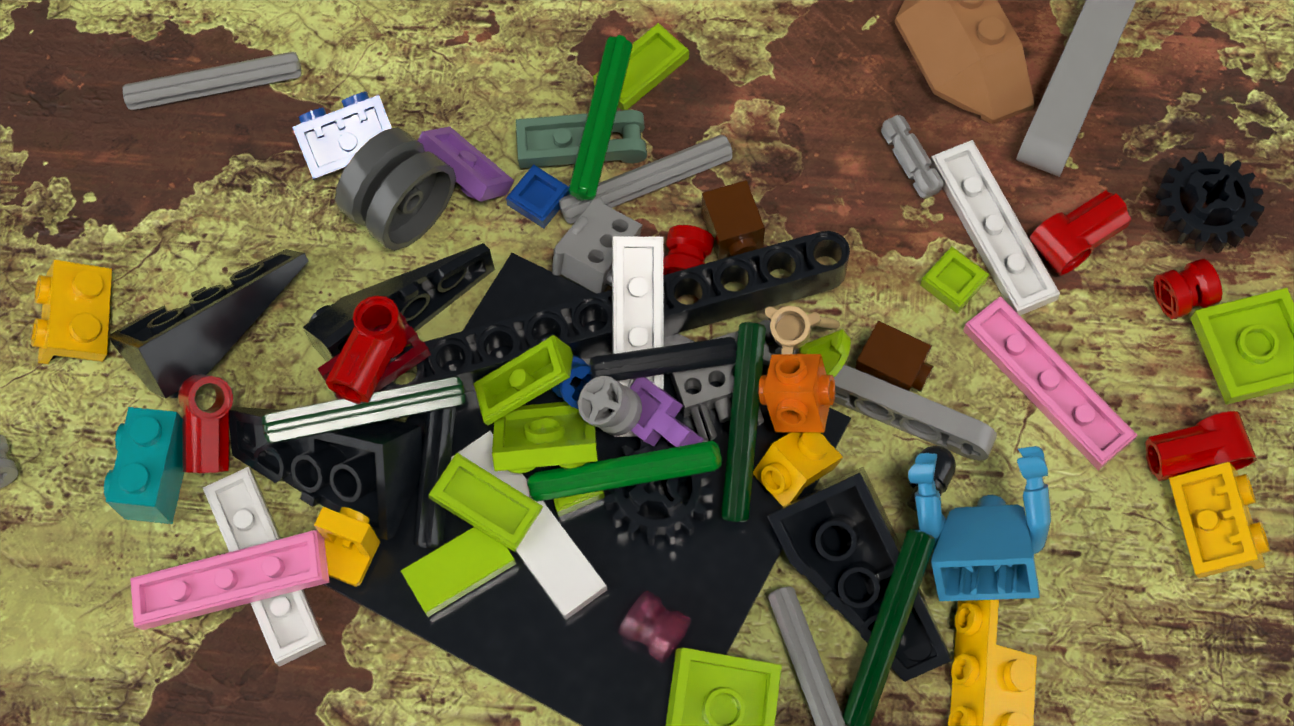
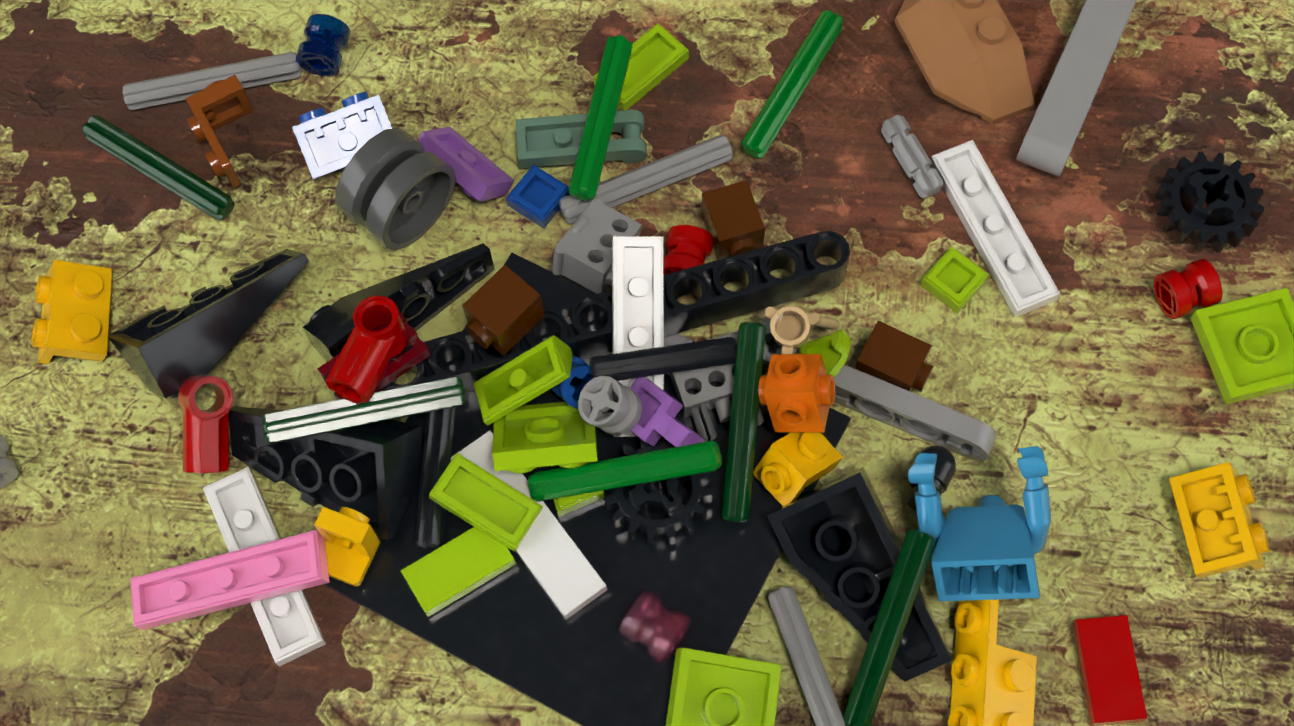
(147, 466): teal brick -> none
(158, 167): none -> dark green axle
(212, 109): none -> dark orange bracket
(323, 44): none -> clear blue wheel
(502, 311): none -> reddish brown brick
(792, 84): none -> green axle
(1049, 383): bright pink tile -> none
(1072, 237): red piece -> none
(1109, 670): none -> red tile
(1207, 444): red piece -> none

